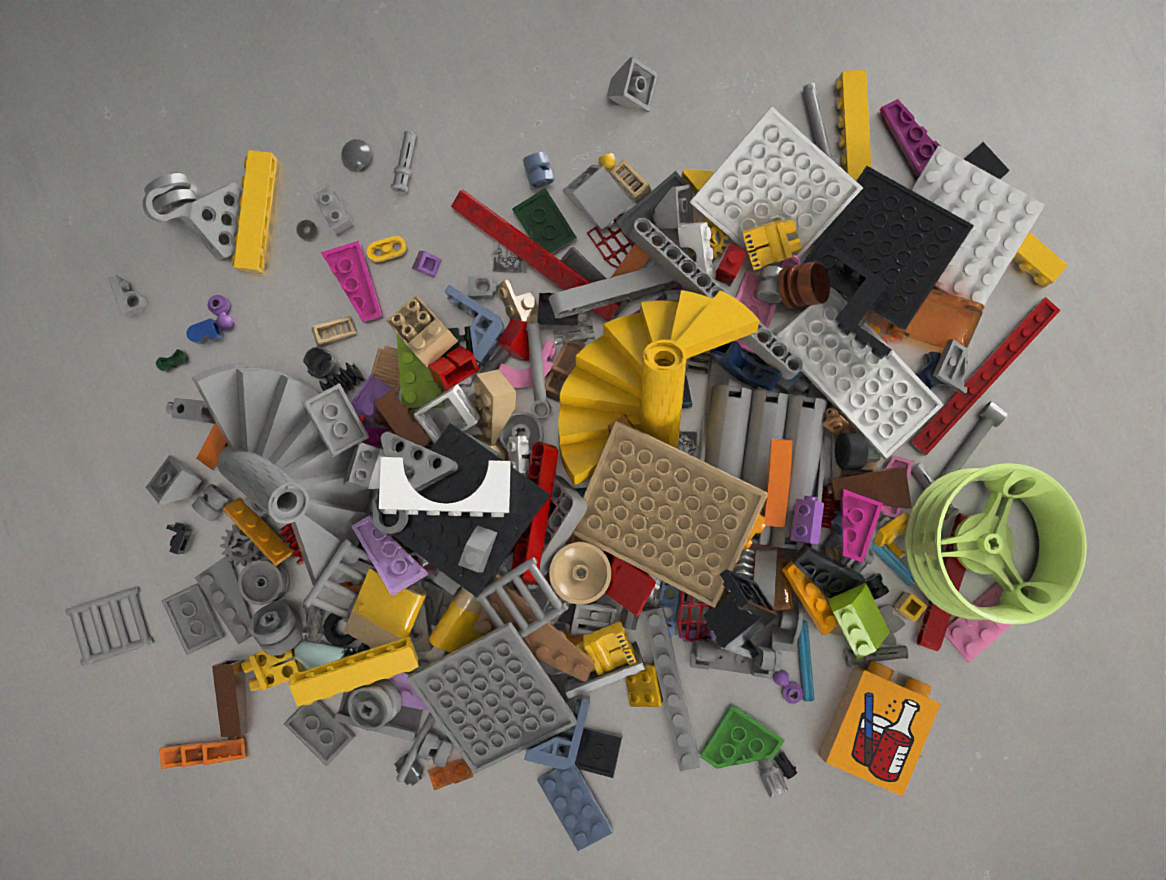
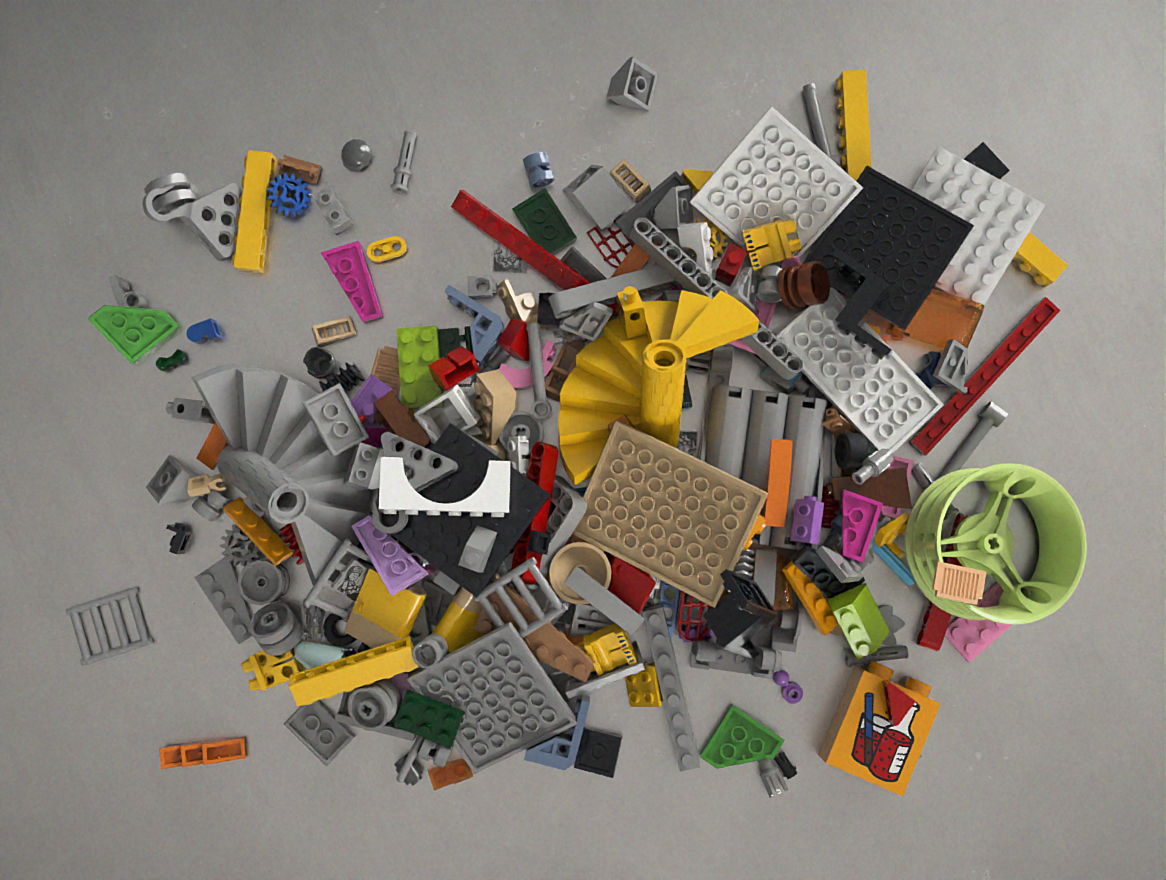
(132, 329): none -> bright green plate
(193, 618): light grey tile -> none
(202, 484): none -> tan plate
(223, 321): medium lavender plate -> none
(231, 698): reddish brown slope -> none
(294, 204): none -> blue gear
(304, 224): clear smoke plate -> none
(307, 171): none -> medium nougat hinge
(350, 580): none -> piece
(421, 330): tan slope -> none
(426, 263): medium lavender slope -> none
(429, 718): none -> dark green plate
(430, 651): none -> light grey wheel
(539, 542): none -> black tile
(575, 806): sand blue plate -> none
(587, 321): none -> light grey wing
(604, 601): none -> light grey slope
(607, 161): yellow hinge -> none
(628, 303): none -> yellow torso
(744, 368): dark blue arch -> none
(746, 288): none -> light grey wing
(805, 663): medium azure axle -> none
(841, 566): none -> light grey wing
(873, 465): none -> light grey arm
(876, 586): black wheel -> none
(896, 703): none -> red slope
(909, 135): magenta wing -> none
(910, 606): yellow brick -> none
(958, 583): none -> light nougat window

